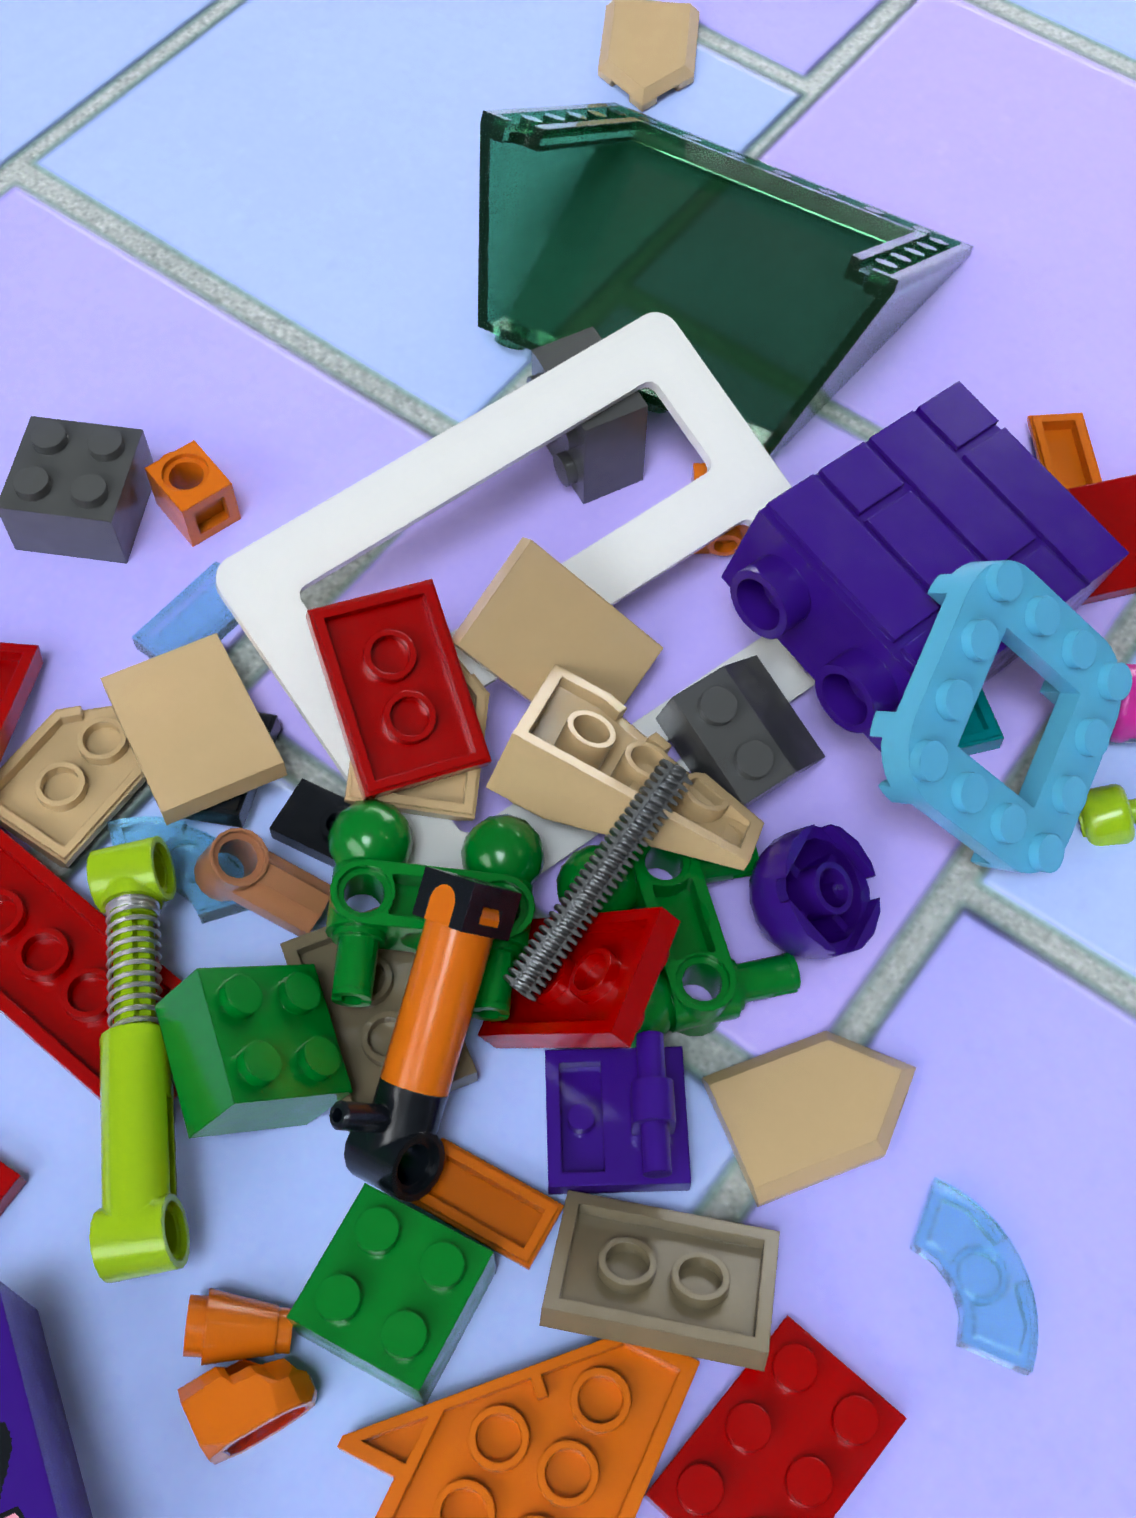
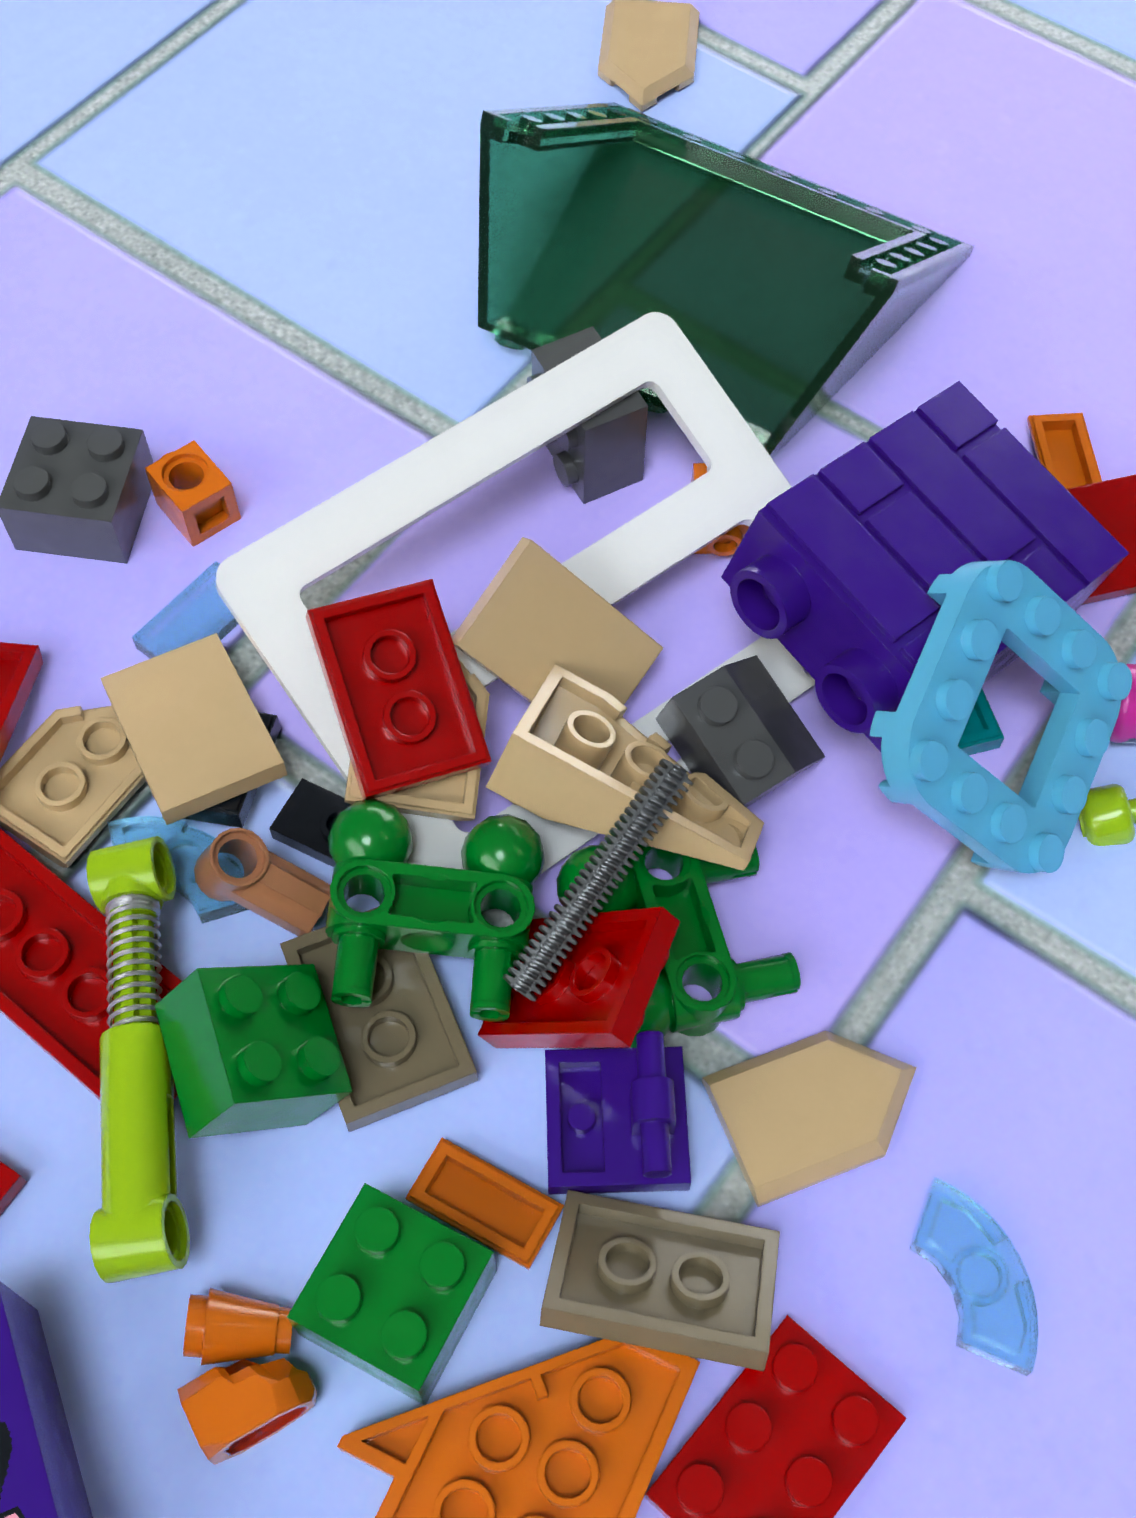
(396, 1136): piece -> none
(814, 893): dark purple cylinder -> none

